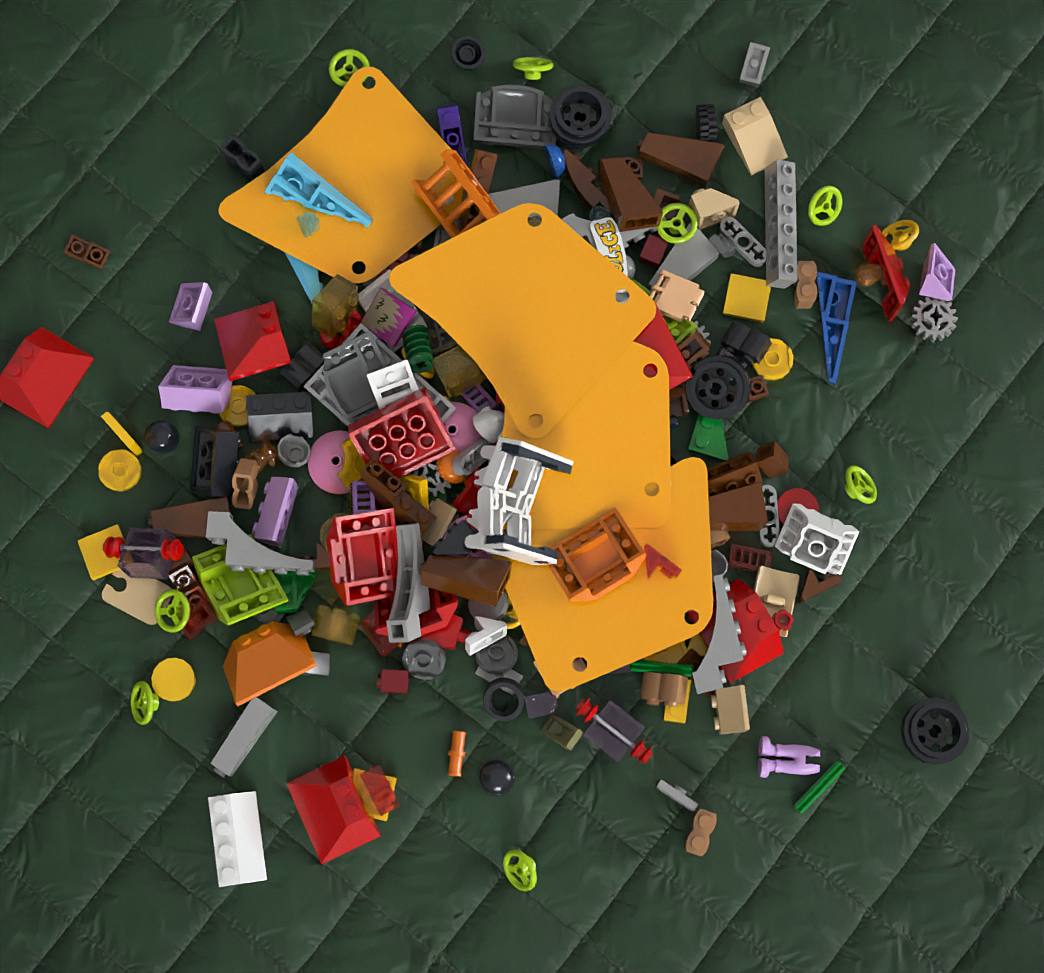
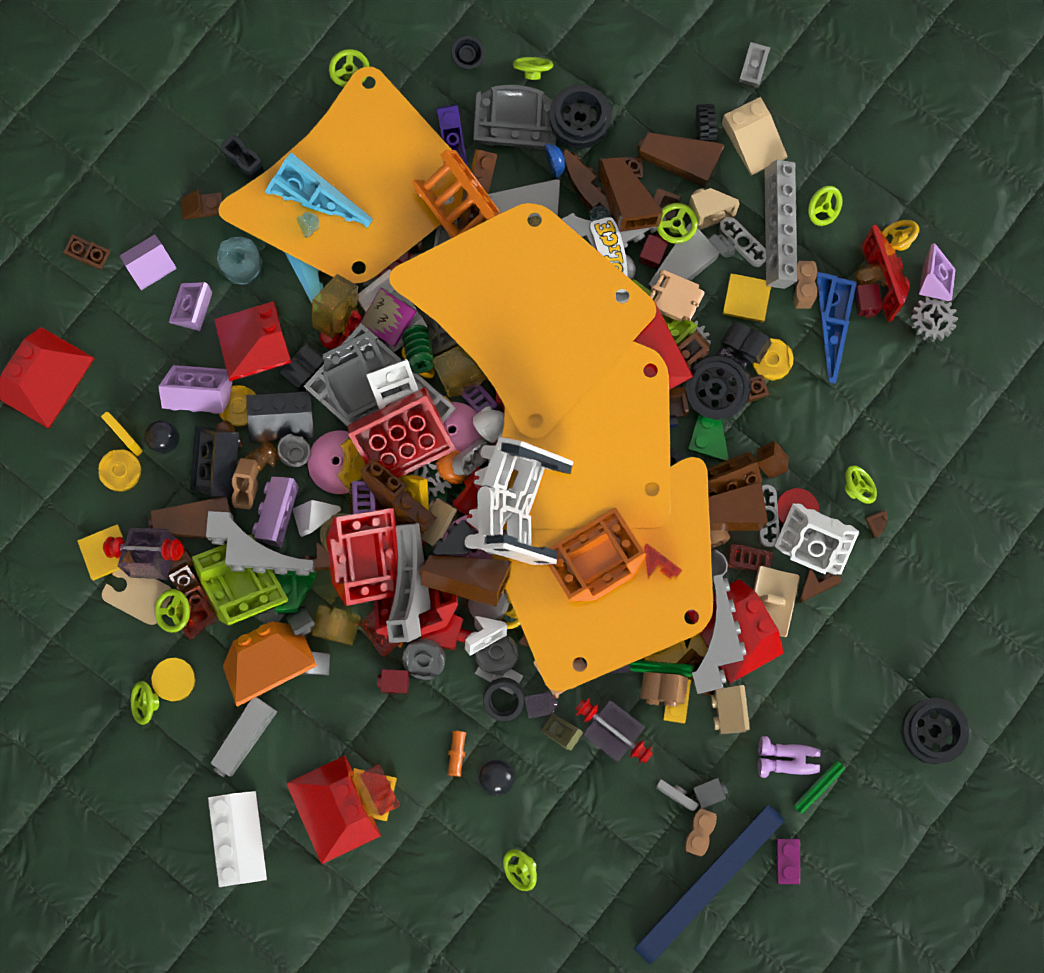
(148, 262): none -> lavender slope
(198, 205): none -> reddish brown slope
(249, 265): none -> clear light blue brick
(312, 515): none -> white slope
(708, 884): none -> dark blue beam
(710, 793): none -> dark grey brick
(788, 620): red plate -> none
(788, 861): none -> magenta plate
(868, 300): none -> dark red brick
(877, 523): none -> reddish brown tile

